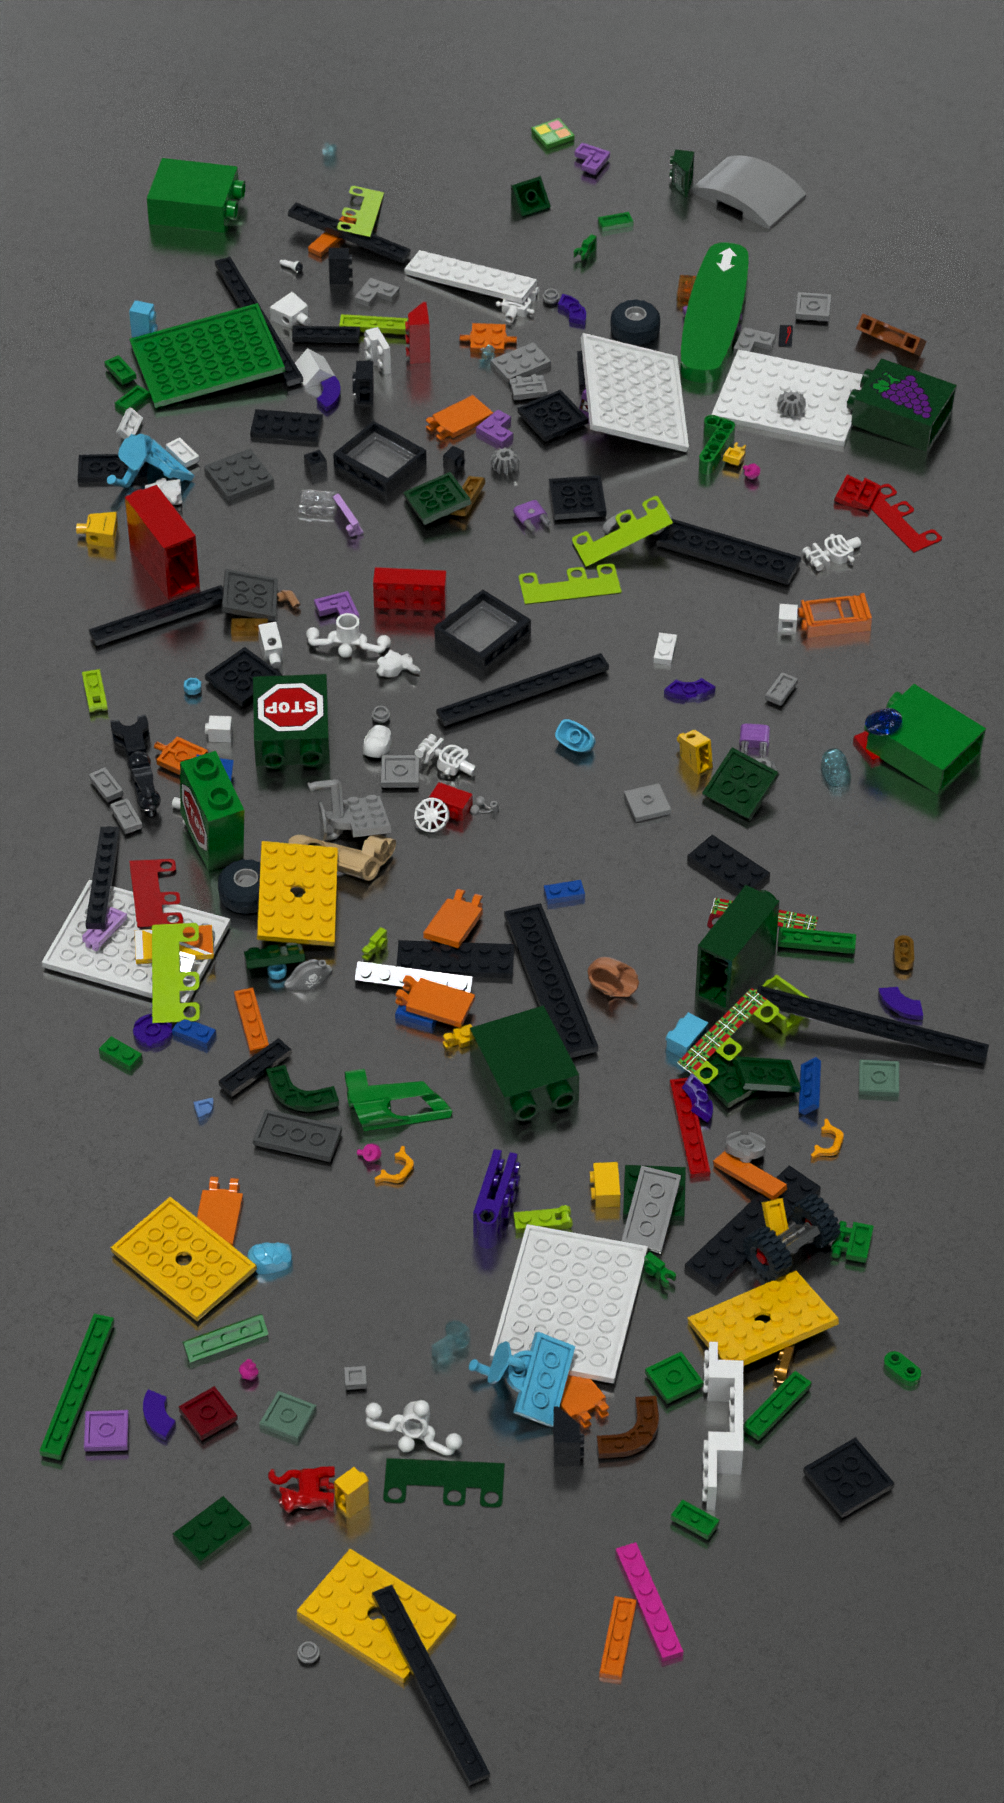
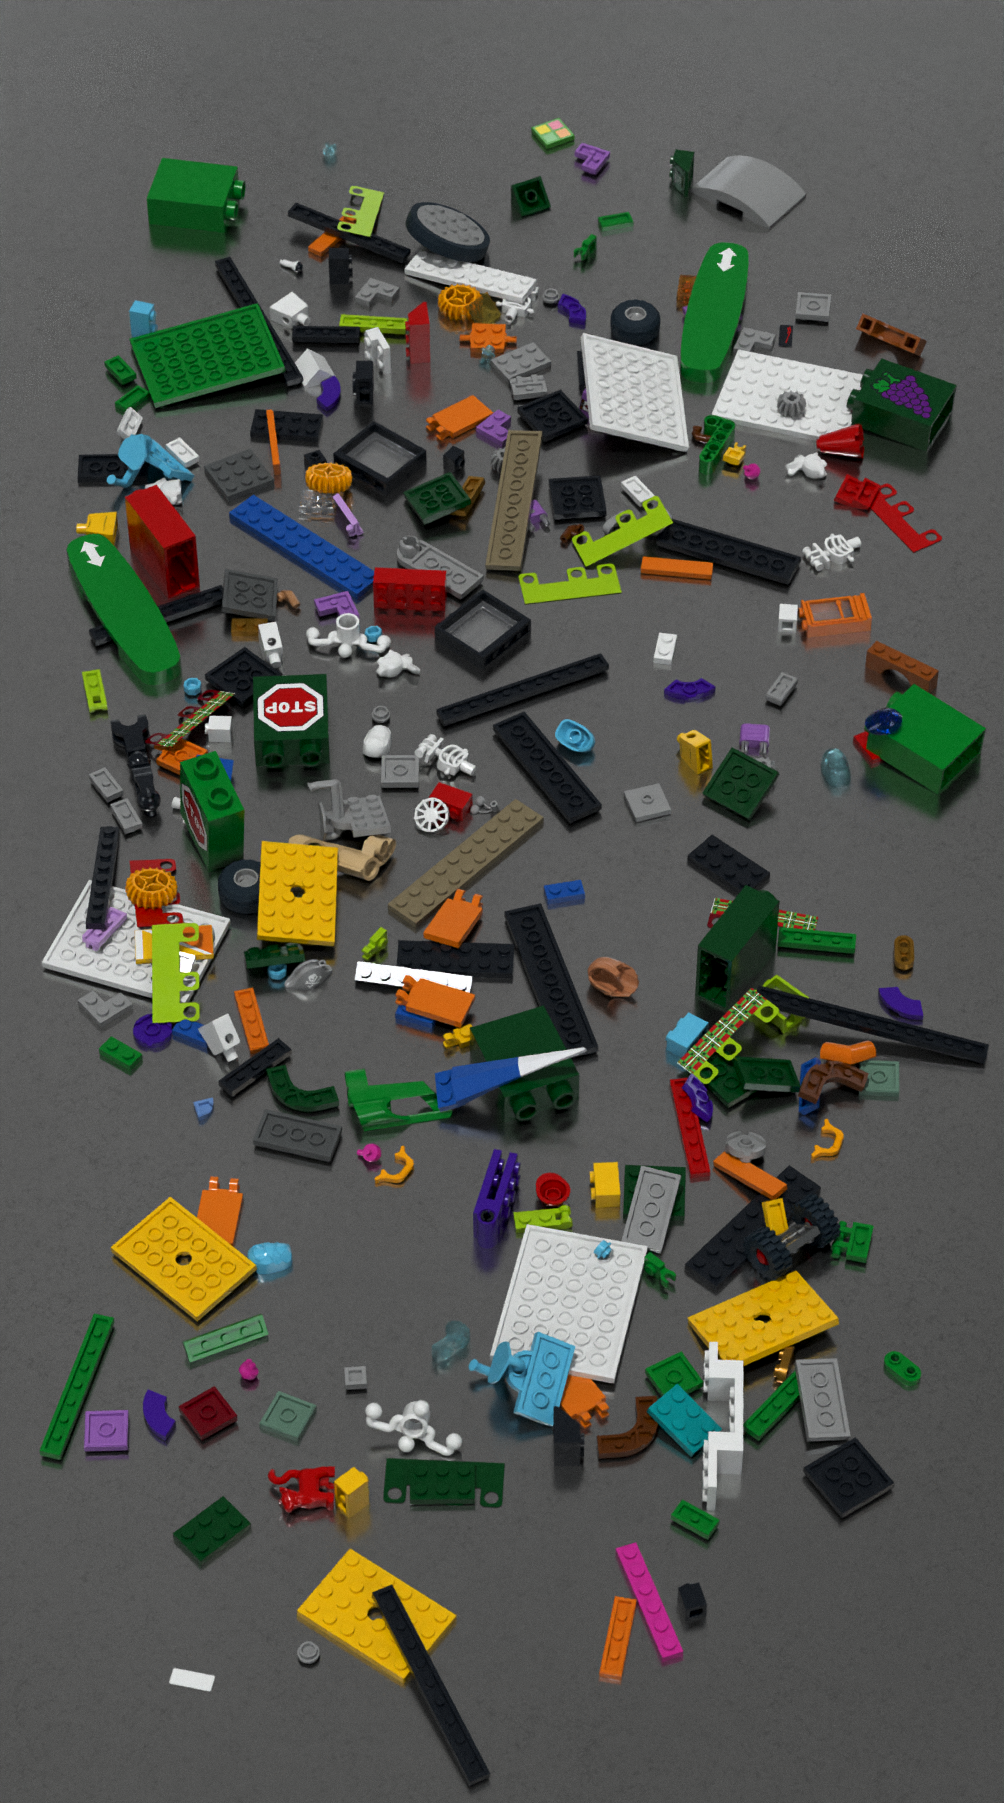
(104, 1012): none -> light grey plate
(124, 609): none -> green piece
(151, 888): none -> light orange gear
(192, 1679): none -> white sticker
(194, 718): none -> piece
(221, 1037): none -> white torso
(273, 442): none -> orange tile
(304, 546): none -> blue plate
(328, 478): none -> light orange gear
(372, 633): none -> medium azure tile
(421, 555): none -> light grey plate
(442, 1483): none -> dark green plate
(447, 232): none -> wheel
(454, 299): none -> light orange gear
(465, 863): none -> dark tan plate
(471, 1081): none -> blue plate
(483, 309): none -> clear yellow piece
(514, 500): none -> dark tan plate
(547, 767): none -> black plate
(552, 1189): none -> red piece
(571, 531): none -> reddish brown arm
(603, 1249): none -> medium azure plate
(637, 490): none -> white plate
(676, 567): none -> orange tile
(683, 1419): none -> teal plate
(692, 1601): none -> black brick
(698, 435): none -> reddish brown arm
(810, 465): none -> white animal
(822, 1399): none -> light grey plate
(830, 1072): none -> reddish brown plate
(843, 442): none -> red cone
(848, 1054): none -> orange brick
(882, 657): none -> dark orange arch

